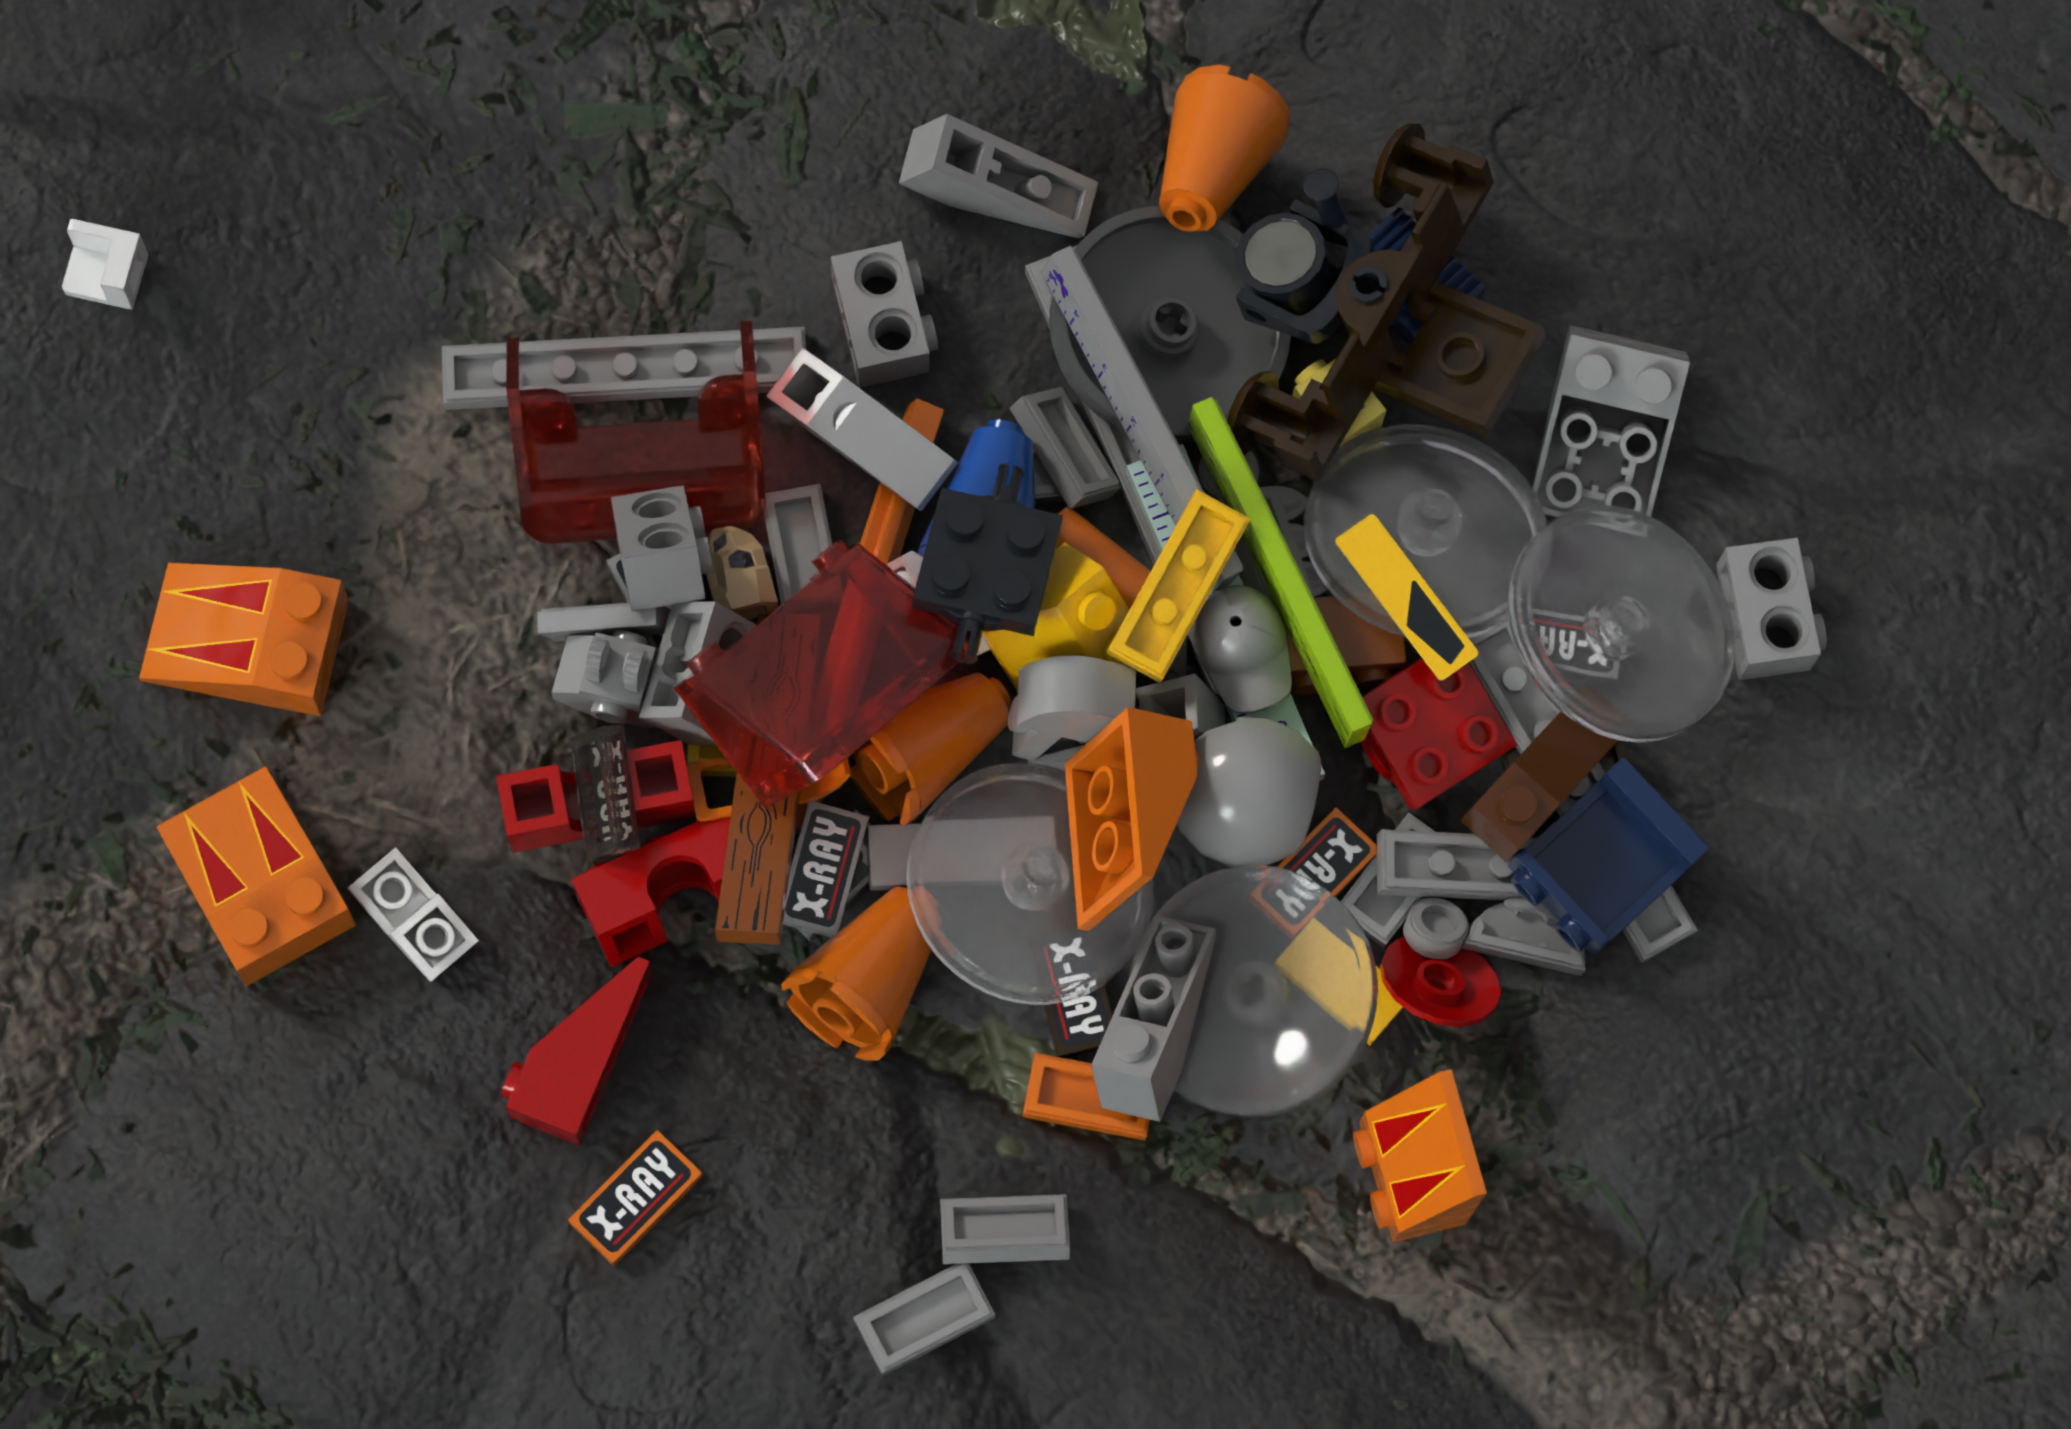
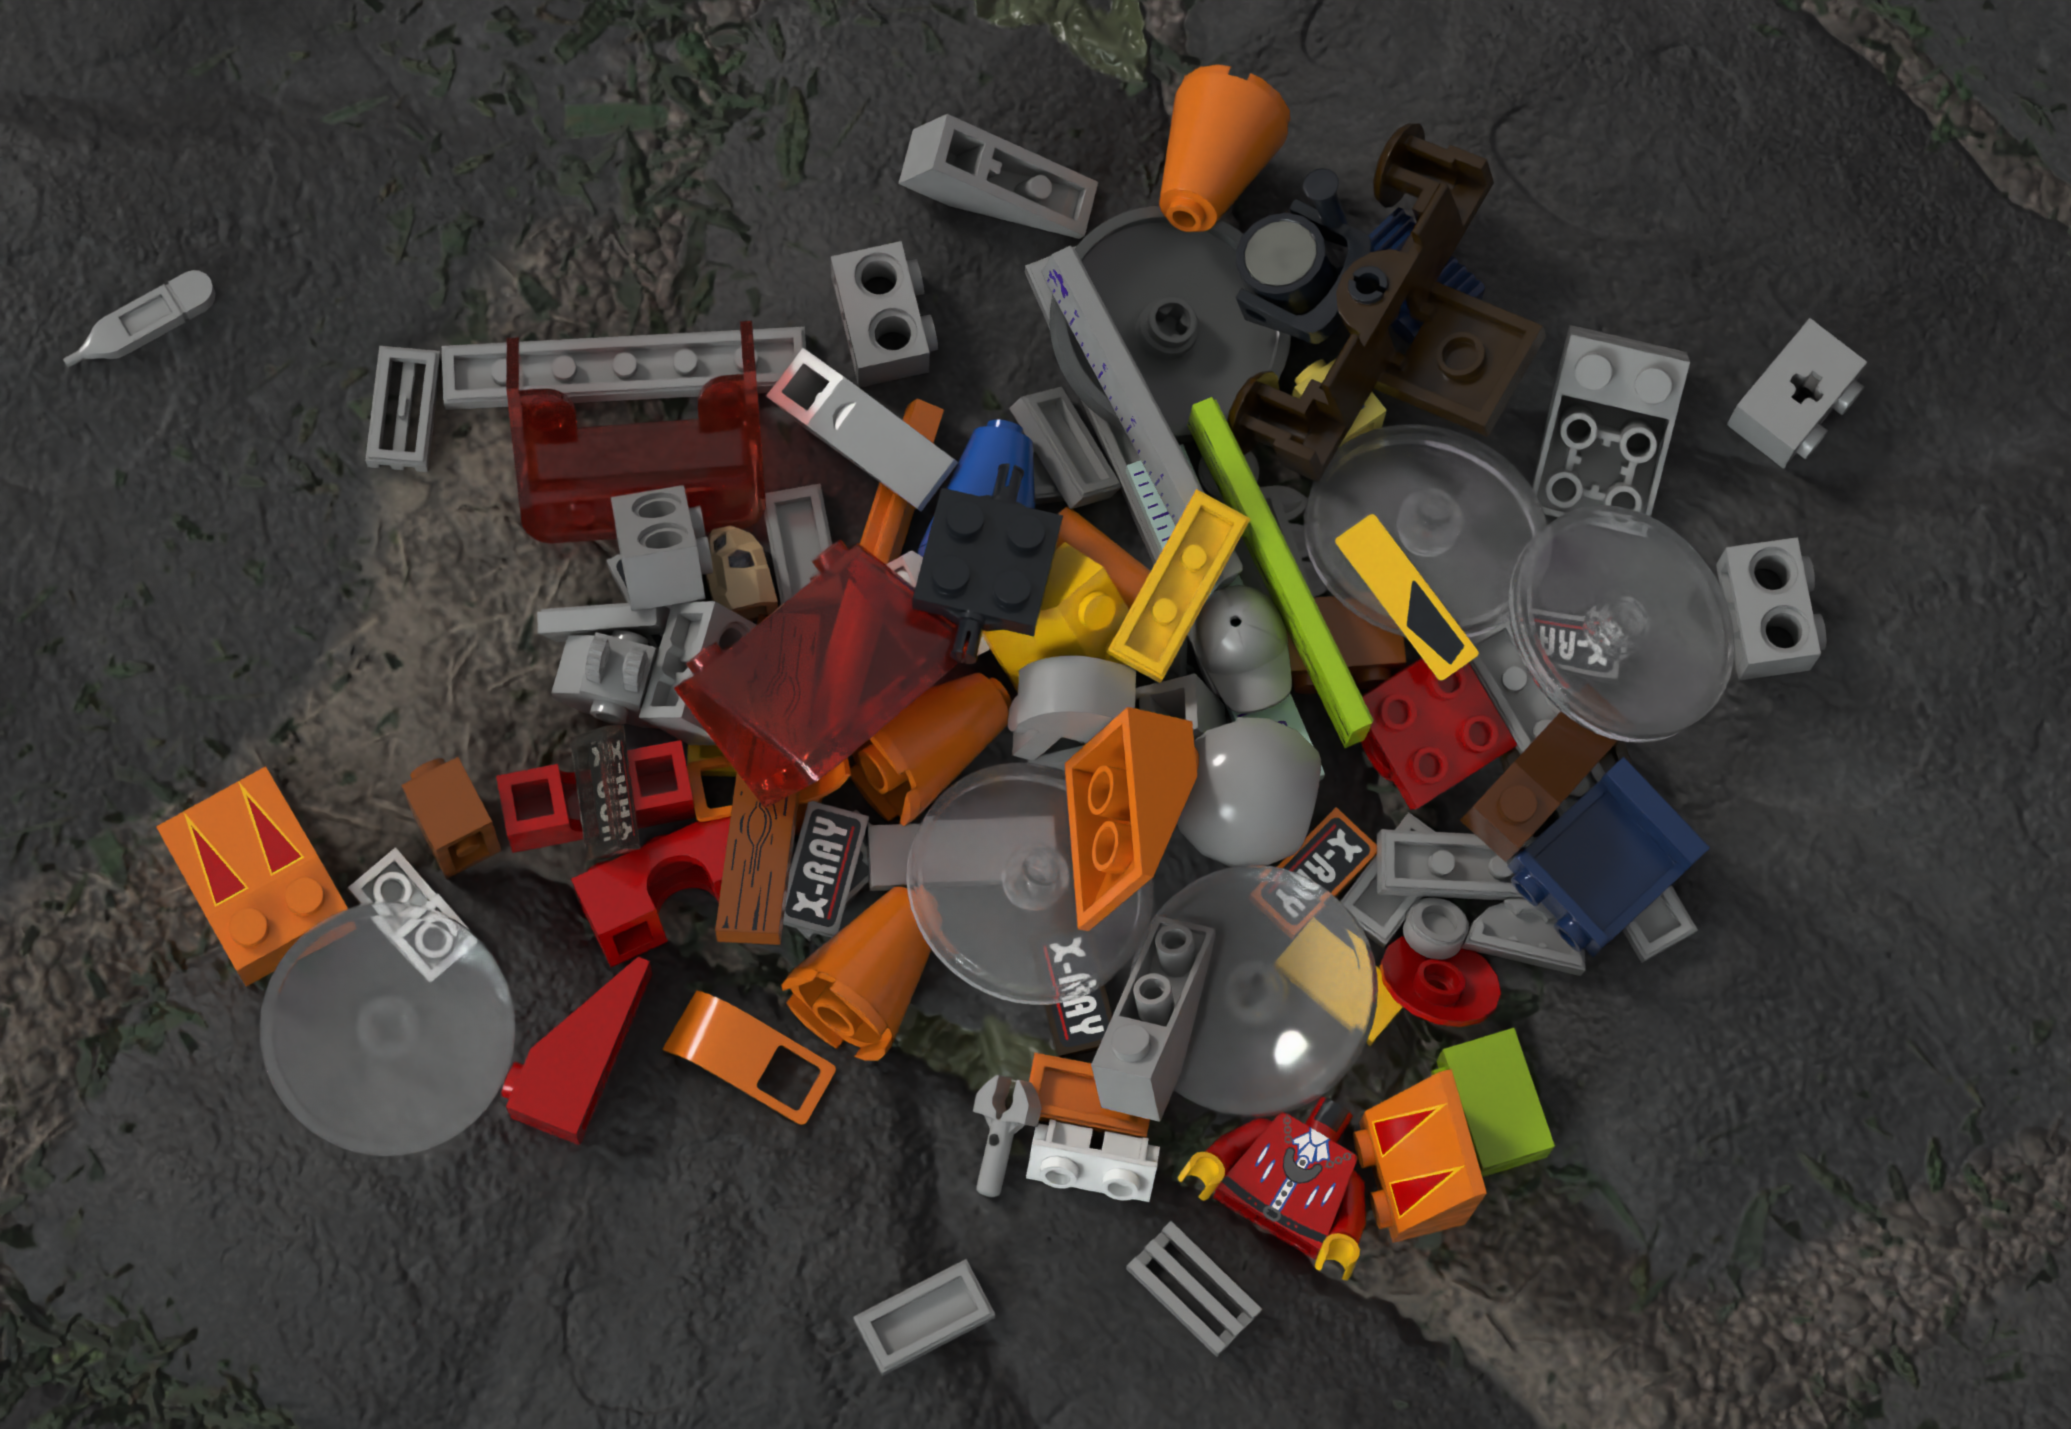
(104, 264): white panel -> none
(147, 318): none -> light grey piece
(247, 634): orange slope -> none
(387, 1028): none -> clear dish
(398, 457): none -> light grey tile
(450, 815): none -> dark orange brick
(635, 1198): tile -> none
(740, 1049): none -> orange piece
(1003, 1126): none -> light grey bar
(1004, 1229): light grey tile -> none
(1120, 1170): none -> white hinge
(1156, 1251): none -> light grey tile
(1291, 1181): none -> red torso
(1498, 1101): none -> lime brick
(1809, 363): none -> light grey brick

